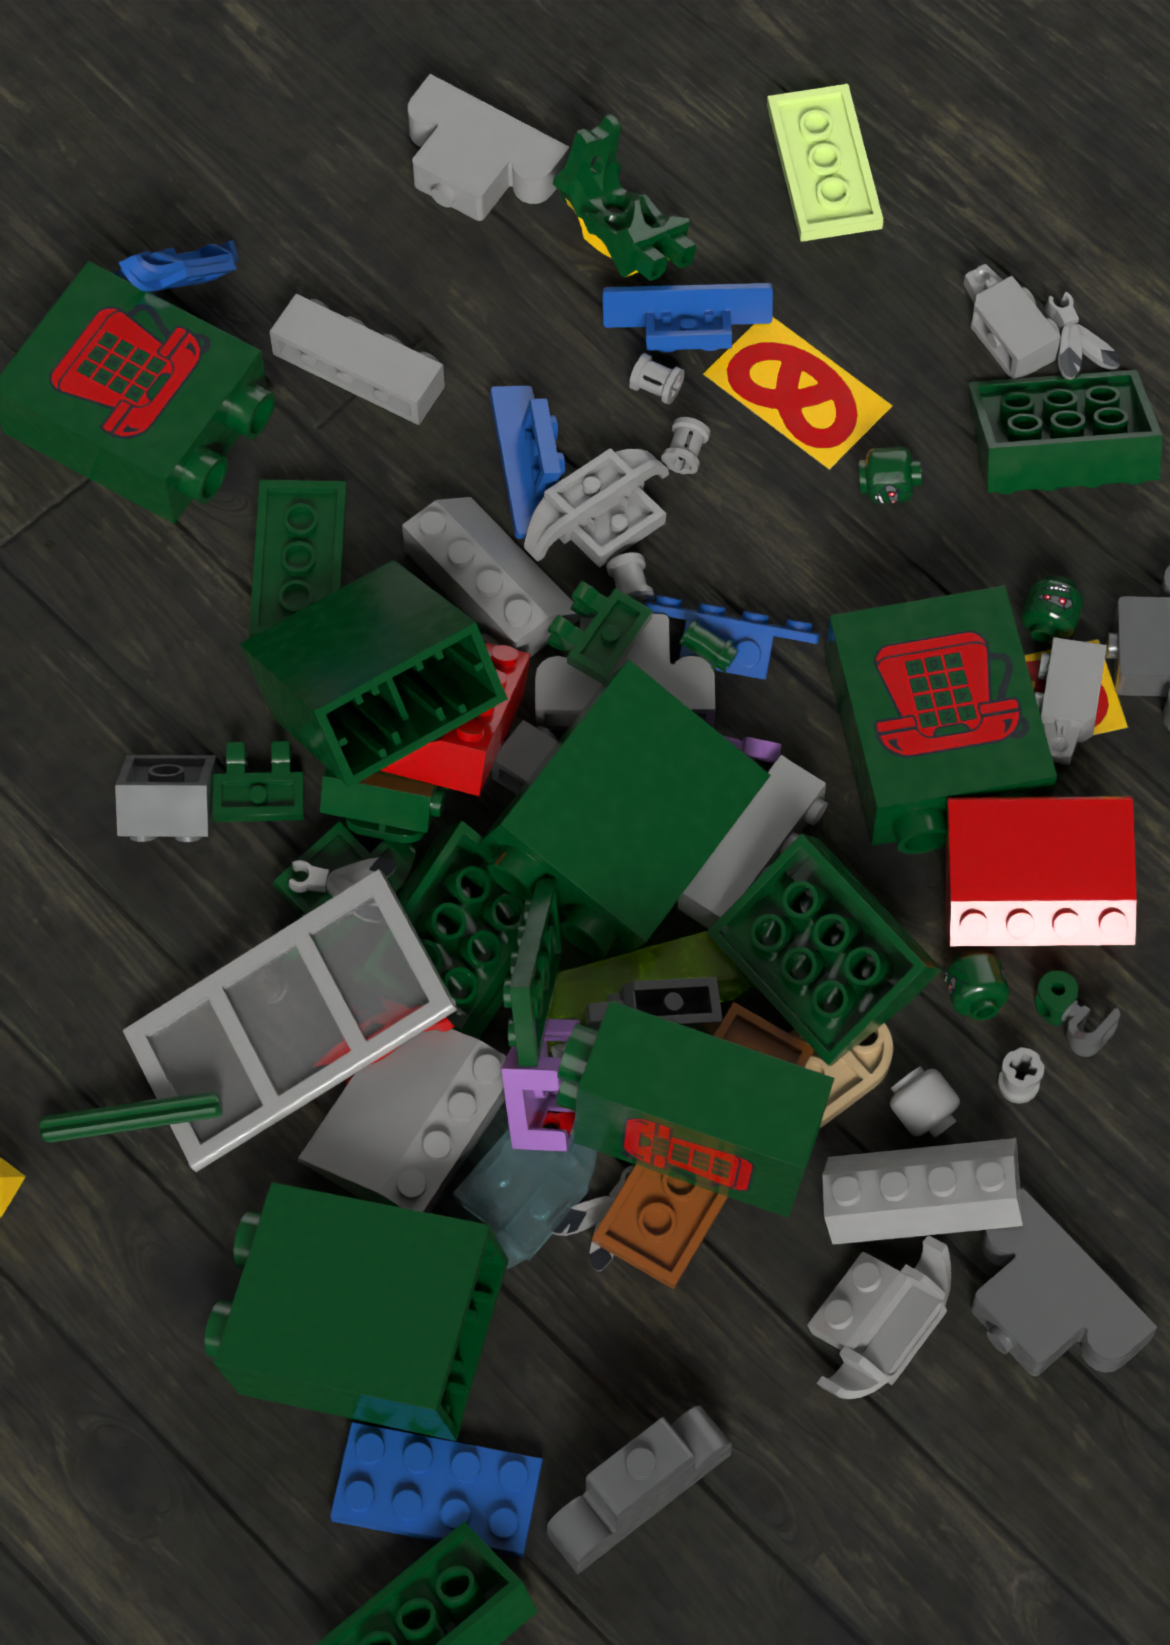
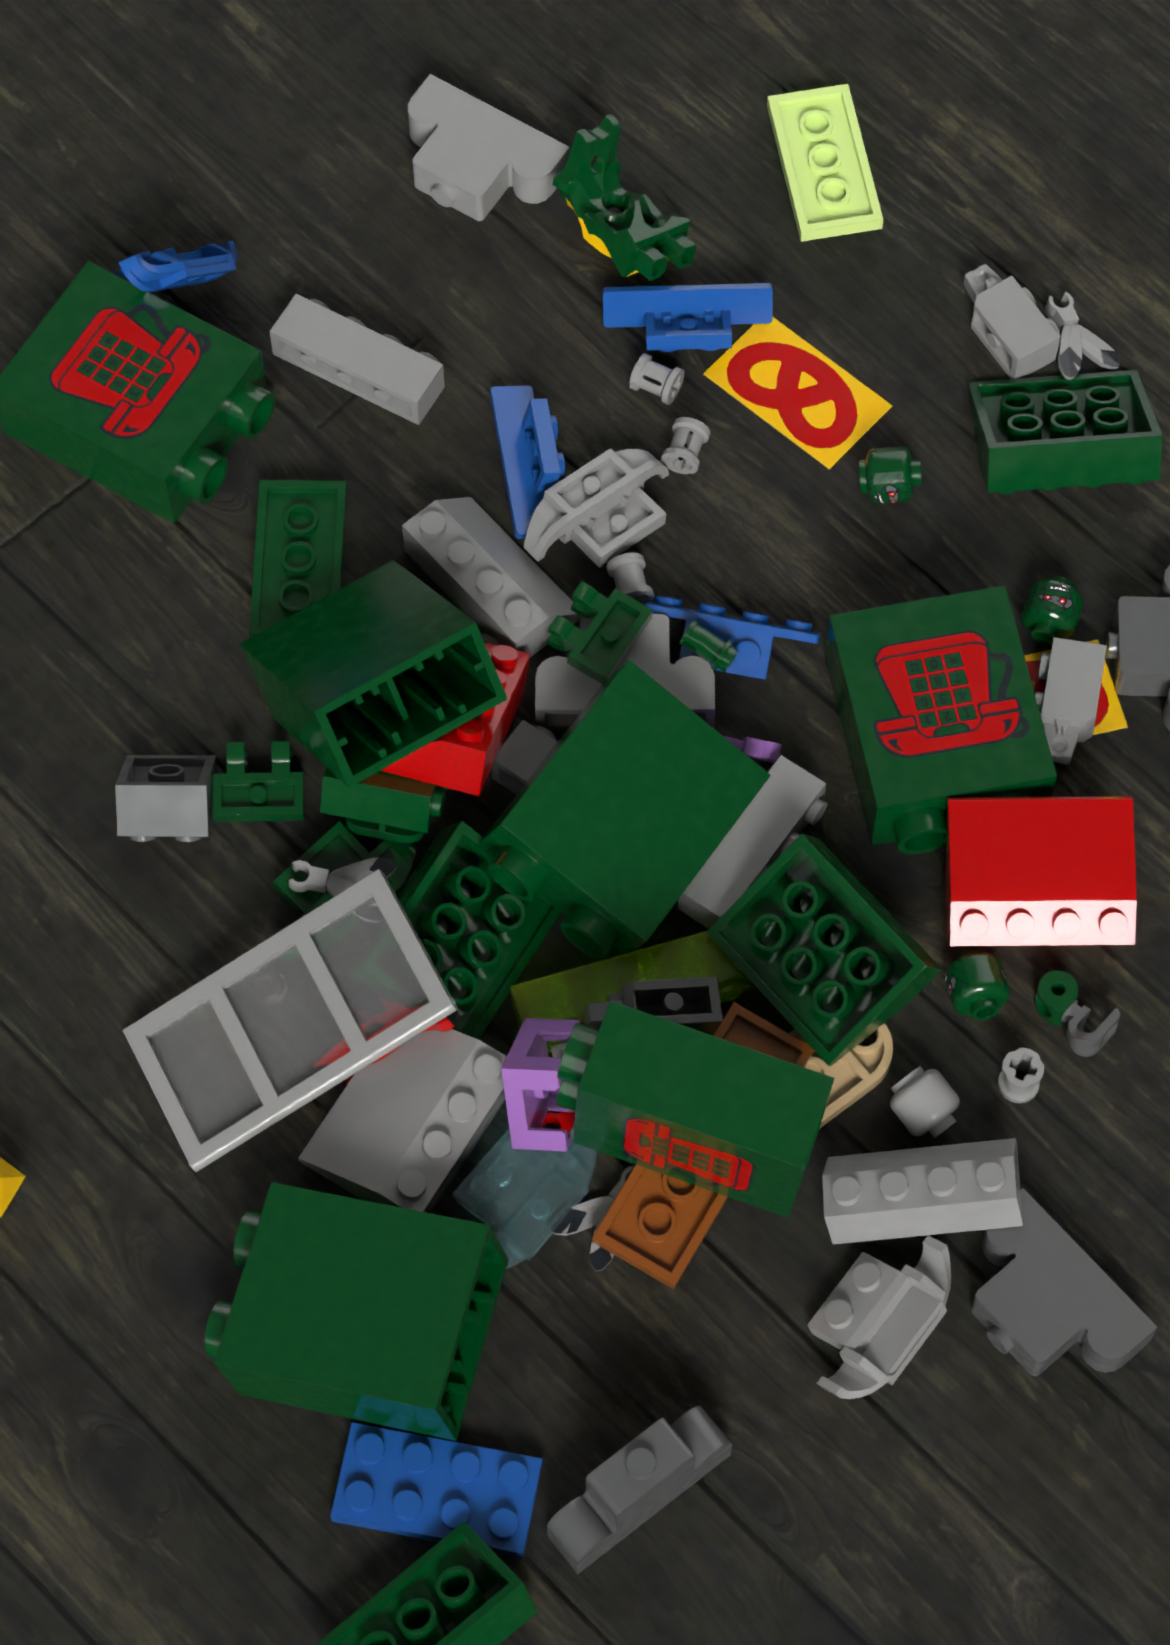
(131, 1116): dark green axle -> none
(534, 973): dark green plate -> none

